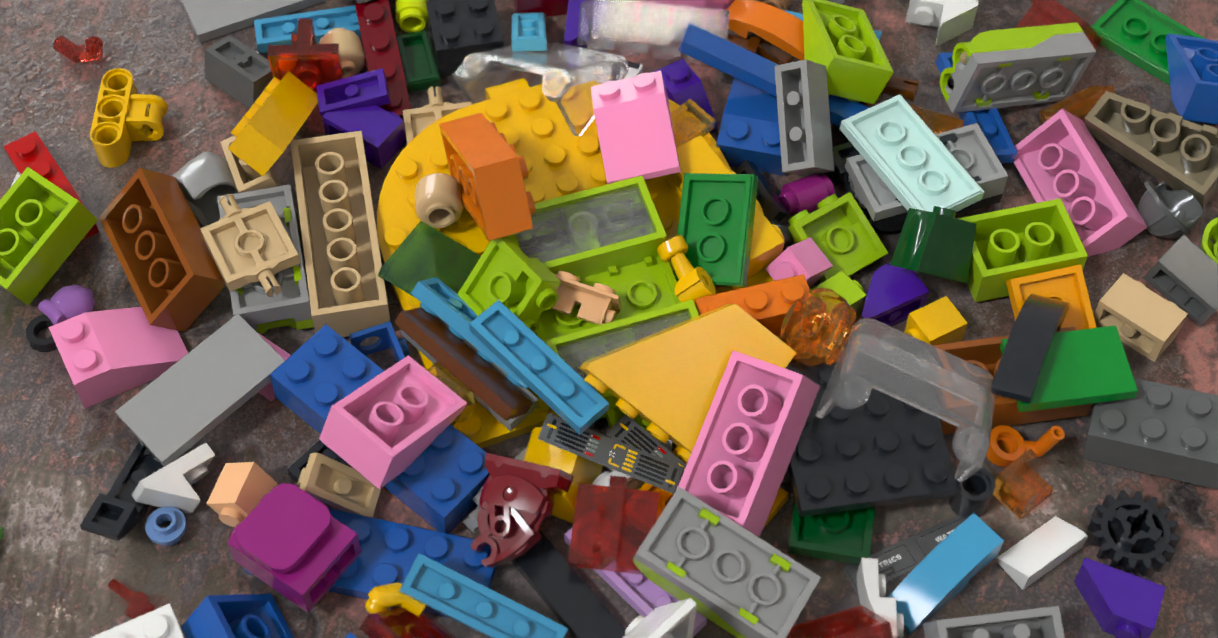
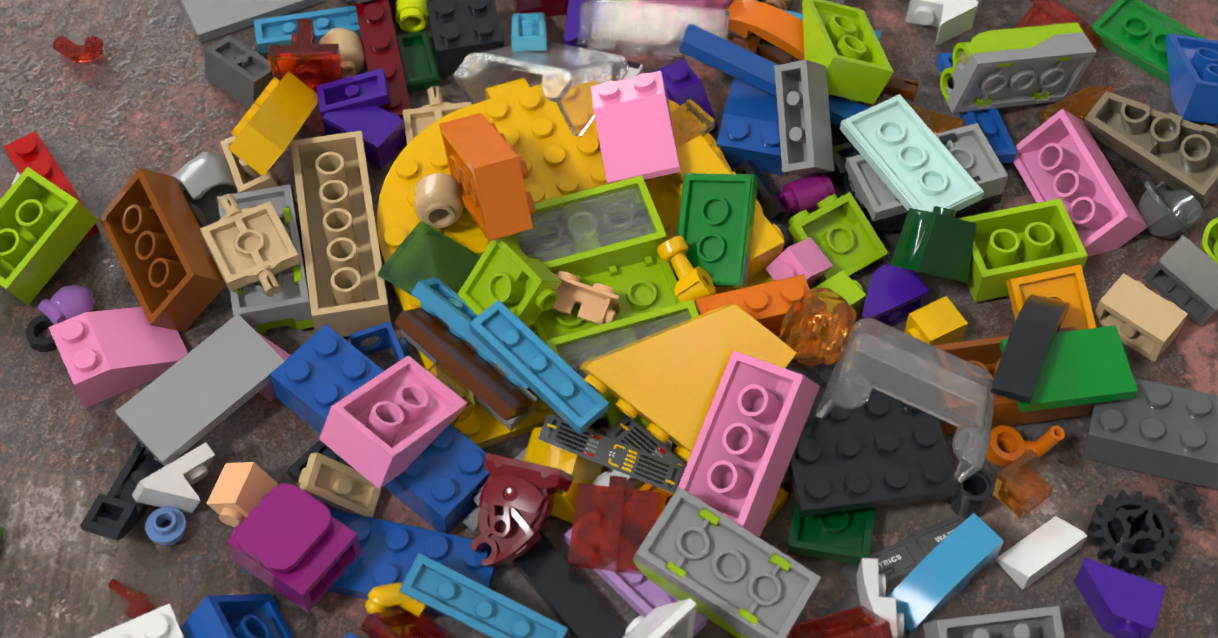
(124, 117): yellow piece -> none

